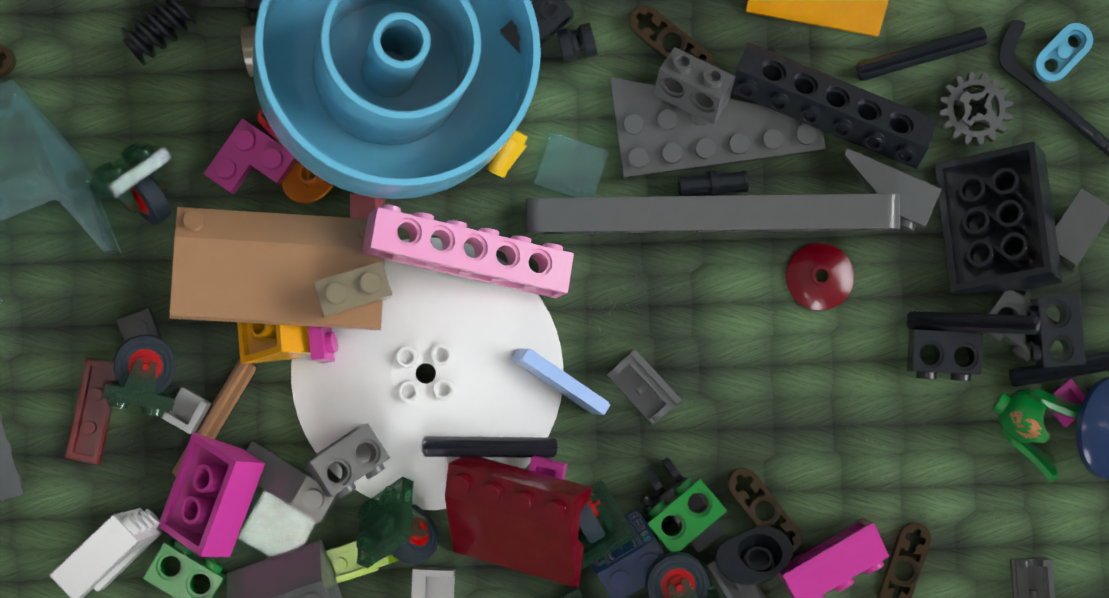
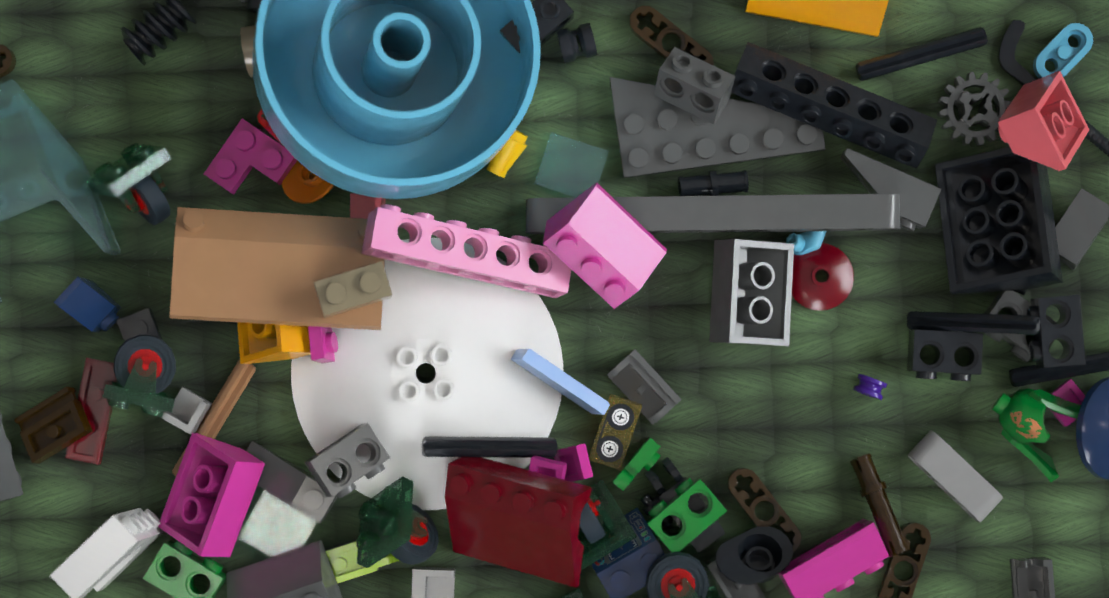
(53, 425): none -> dark brown plate
(89, 305): none -> dark blue slope
(577, 462): none -> dark pink plate
(603, 245): none -> slope
(615, 432): none -> tile
(644, 458): none -> green plate
(751, 292): none -> dark grey slope
(806, 241): none -> medium azure arm
(870, 386): none -> dark purple bush
(879, 505): none -> dark brown pin
(955, 476): none -> light grey beam
(1044, 122): none -> coral slope

